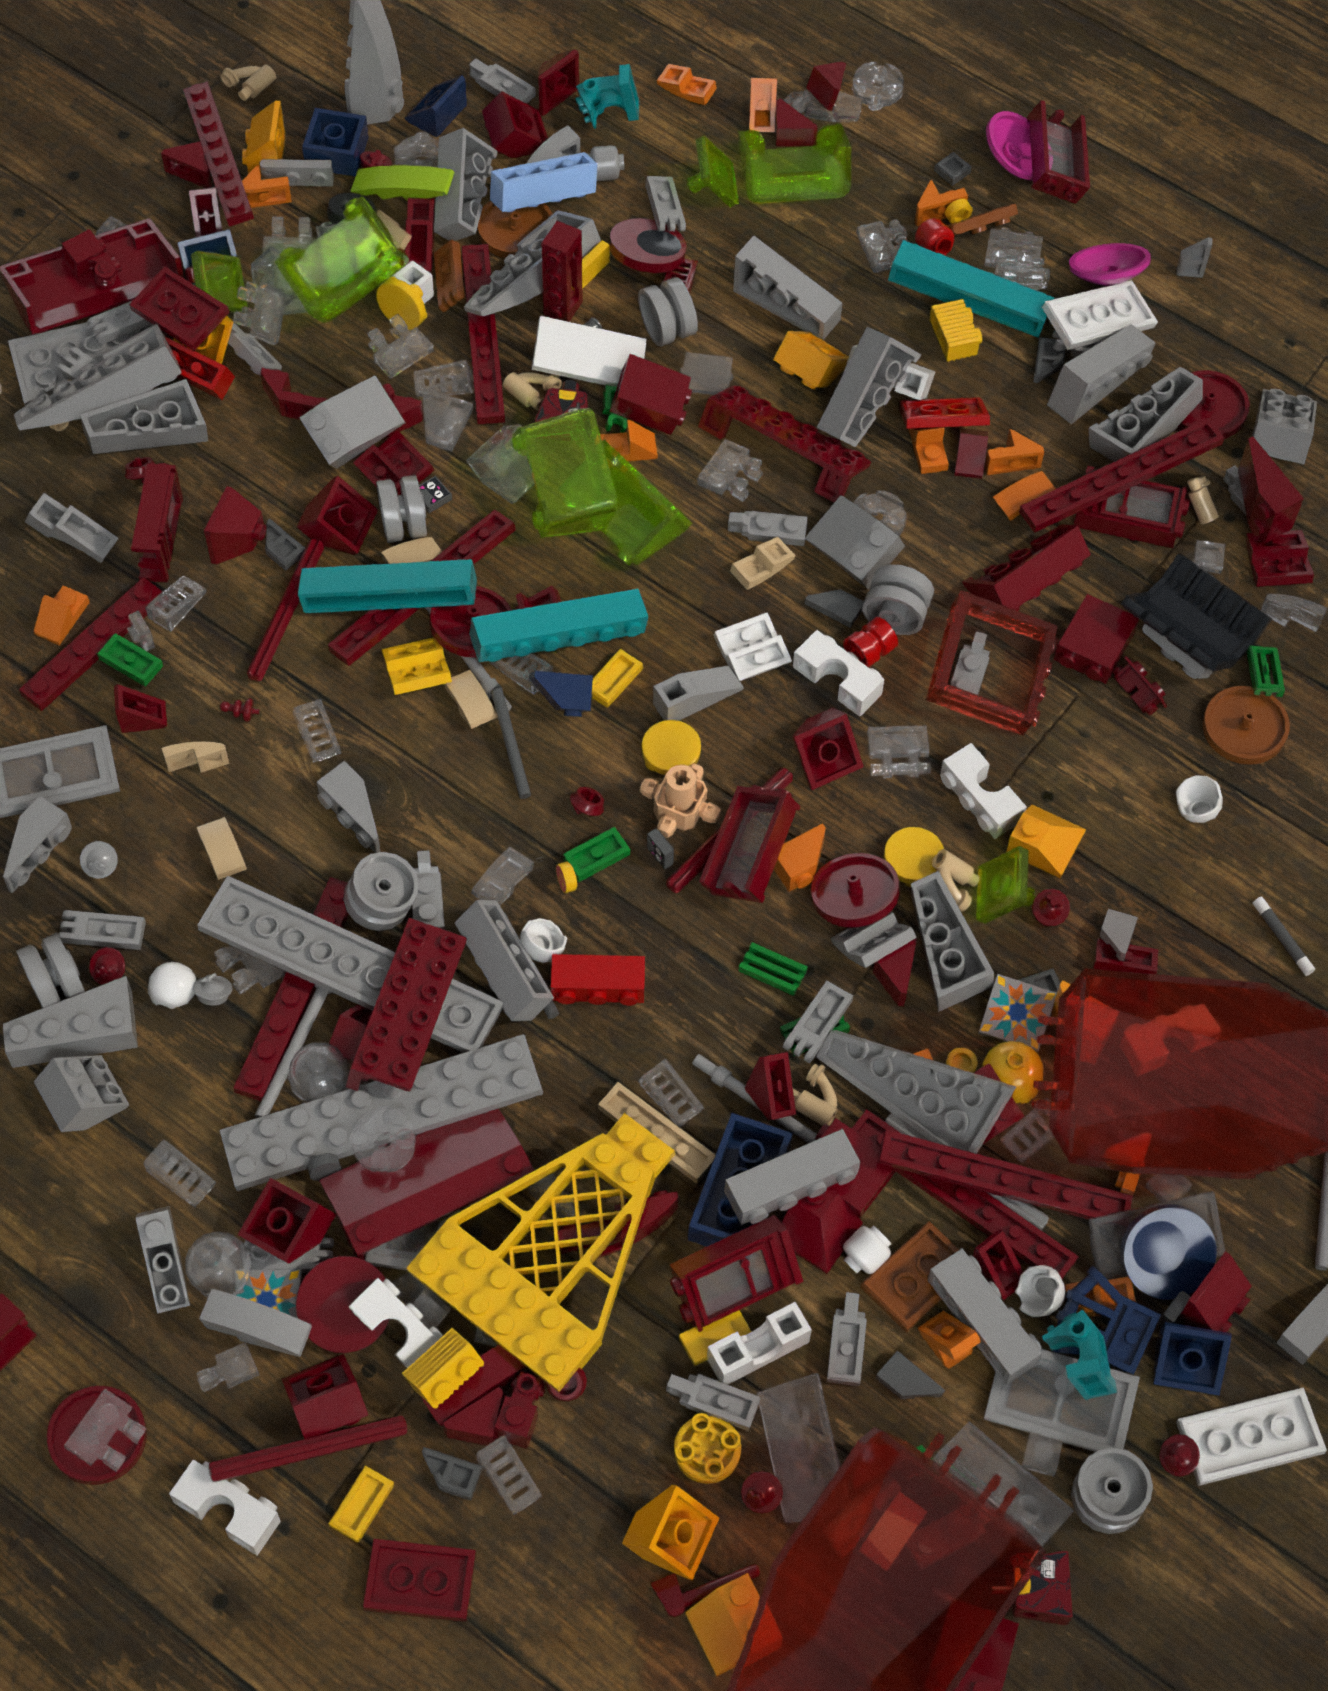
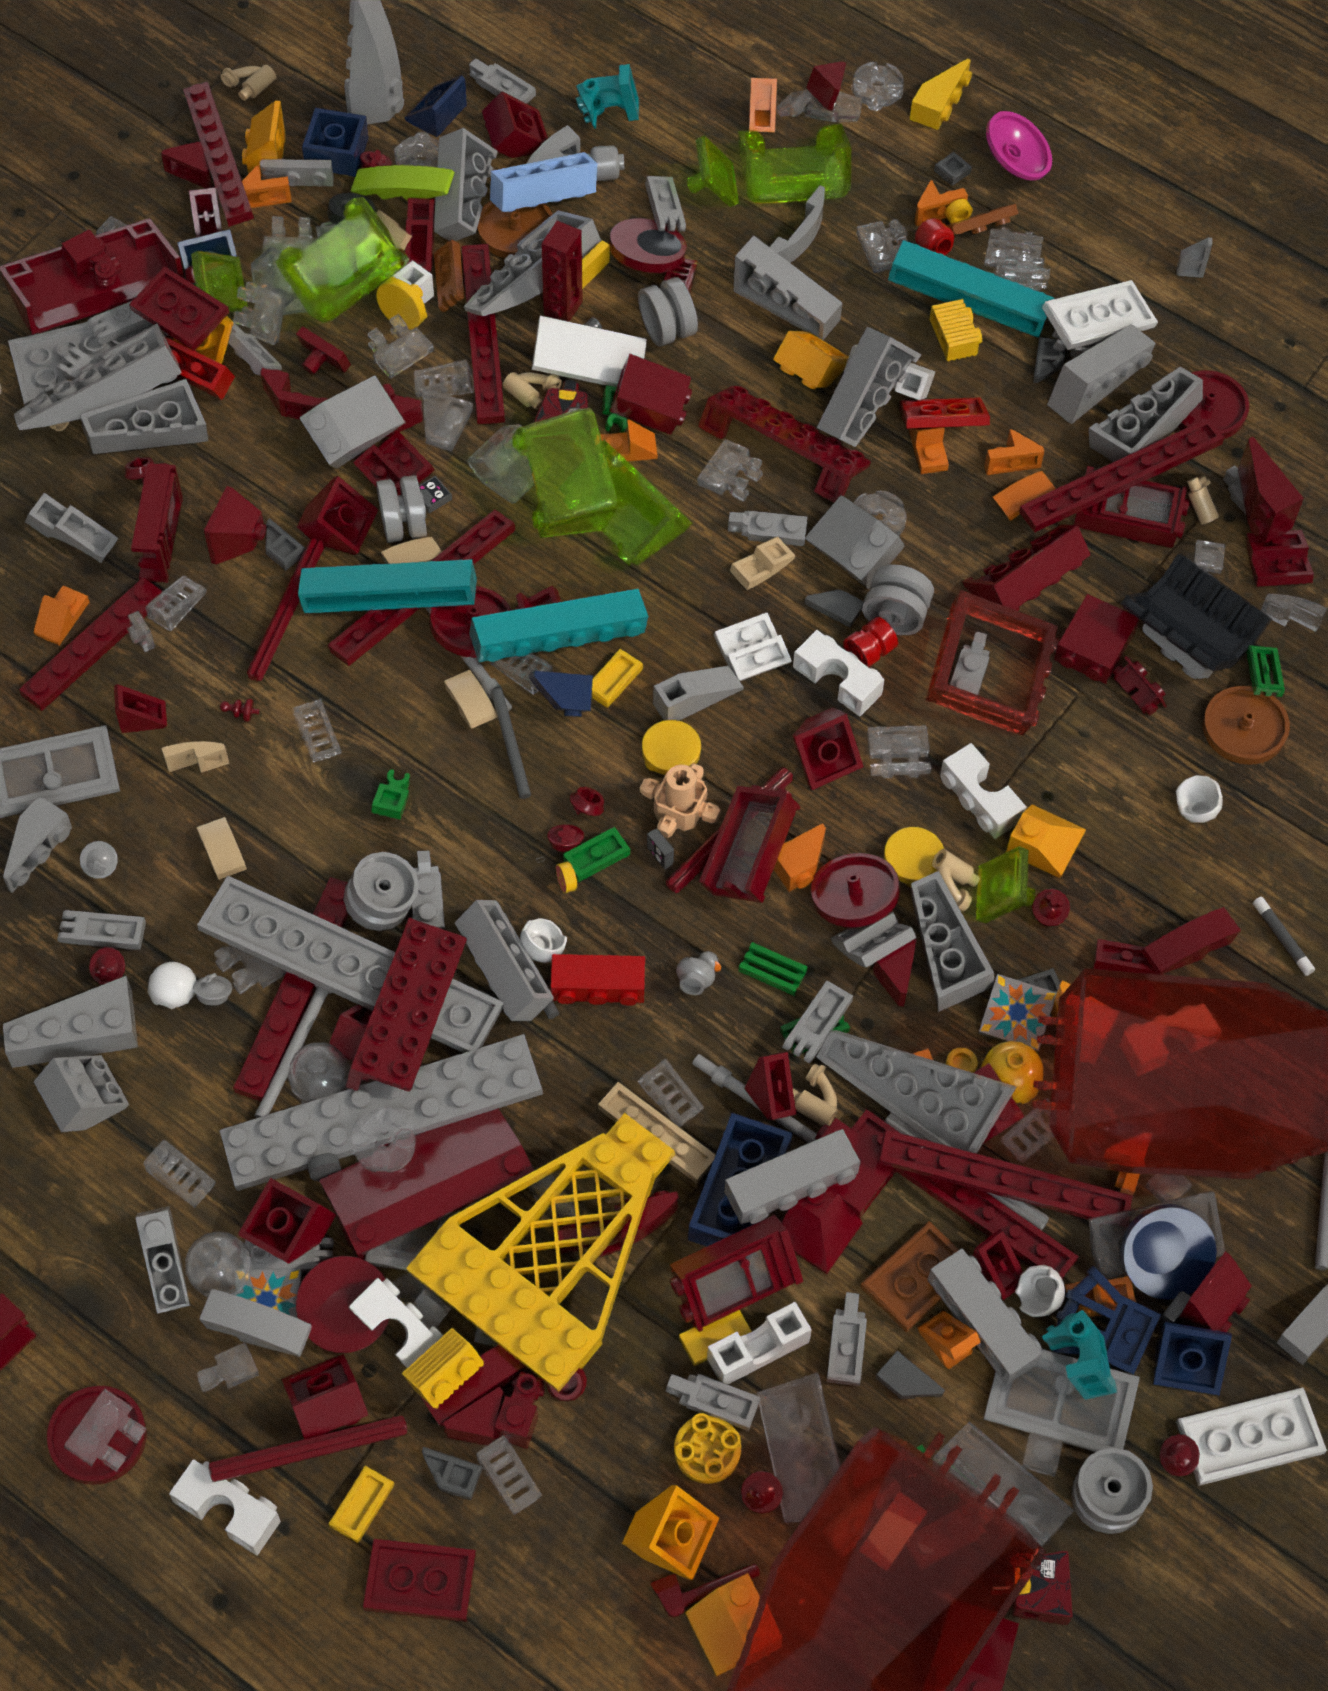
(51, 972): light grey wheel -> none
(130, 659): green plate -> none
(320, 352): none -> dark red tile
(347, 796): light grey slope -> none
(391, 798): none -> green plate
(416, 665): yellow slope -> none
(502, 876): clear slope -> none
(558, 80): dark red slope -> none
(565, 837): none -> dark red hat
(681, 83): orange slope -> none
(697, 973): none -> light grey animal
(707, 372): clear piece -> none
(792, 127): dark red slope -> none
(806, 231): none -> light grey slope
(867, 1250): white head -> none
(937, 95): none -> yellow slope
(971, 453): dark red slope -> none
(1058, 154): dark red door -> none
(1109, 263): dark pink dish -> none
(1118, 931): light grey tile -> none
(1191, 941): none -> dark red slope
(1285, 425): light grey slope -> none

